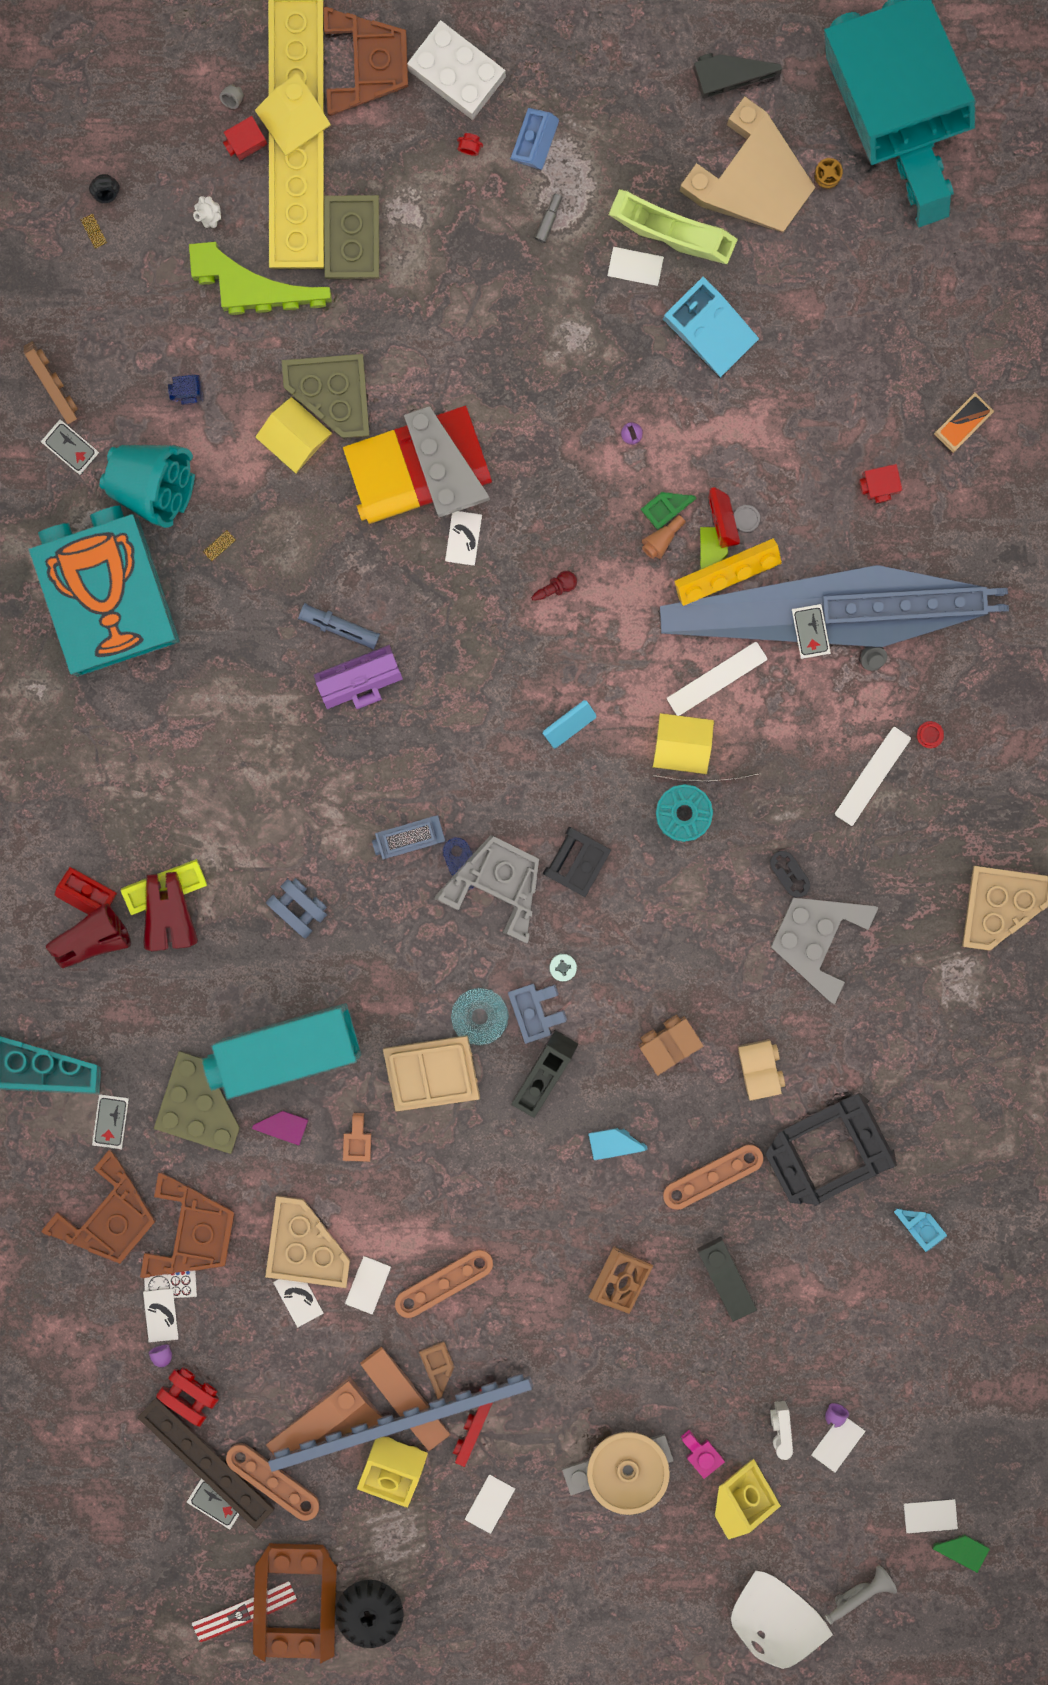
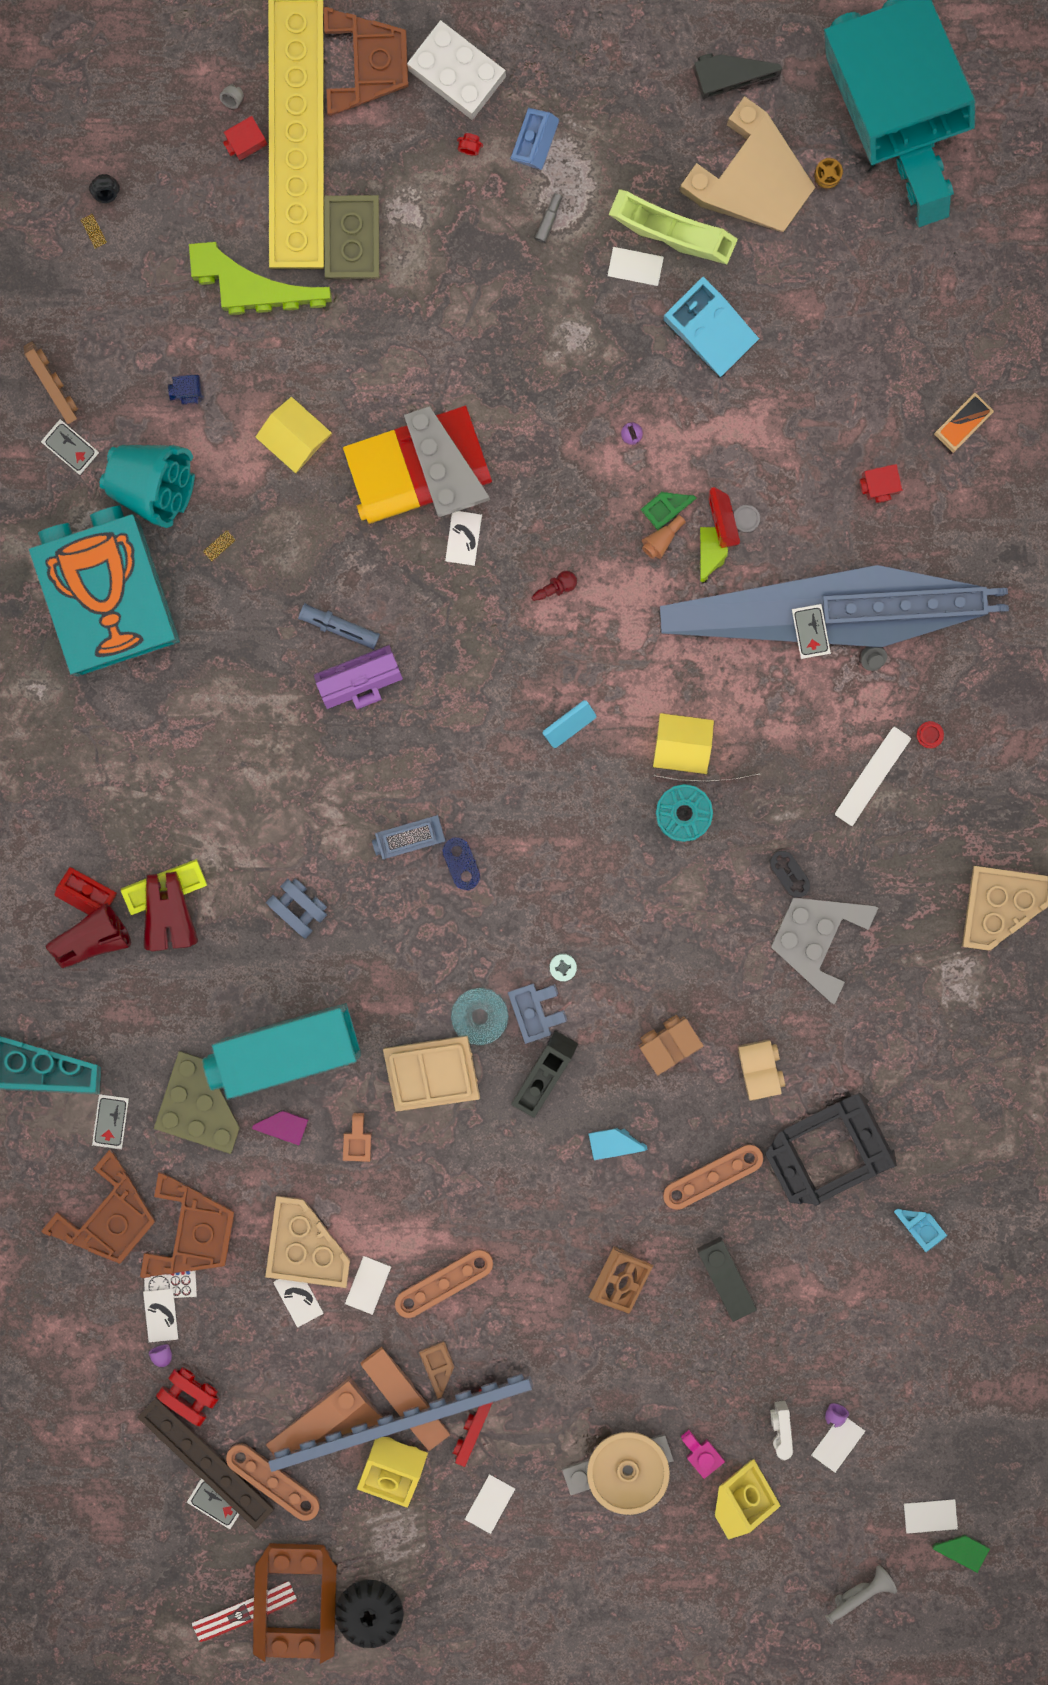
(207, 212): white plant -> none
(292, 115): light yellow slope -> none
(331, 390): olive plate -> none
(501, 873): light grey wing -> none
(584, 868): black plate -> none
(717, 678): white sticker -> none
(728, 572): yellow plate -> none
(786, 1619): white piece -> none

